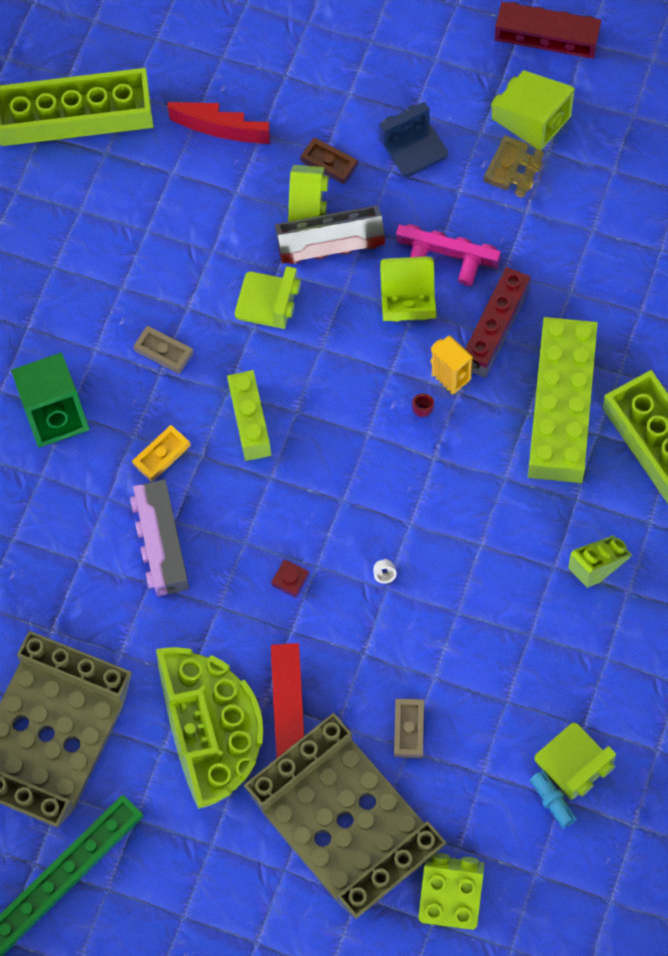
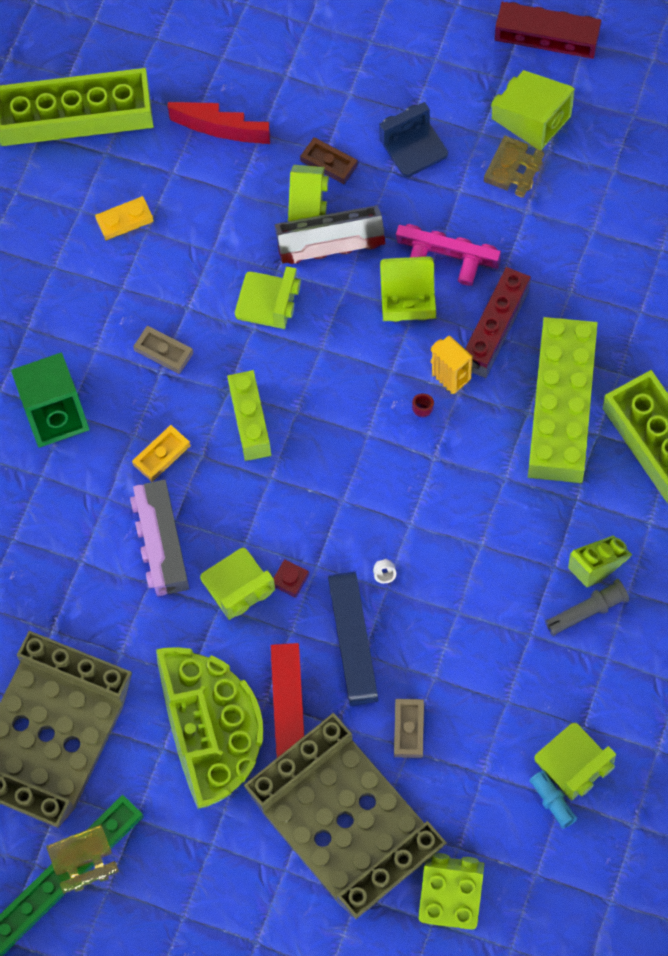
(80, 850): none -> clear yellow plate
(124, 218): none -> yellow plate
(237, 583): none -> lime bracket
(353, 638): none -> dark blue beam
(598, 602): none -> dark grey pin

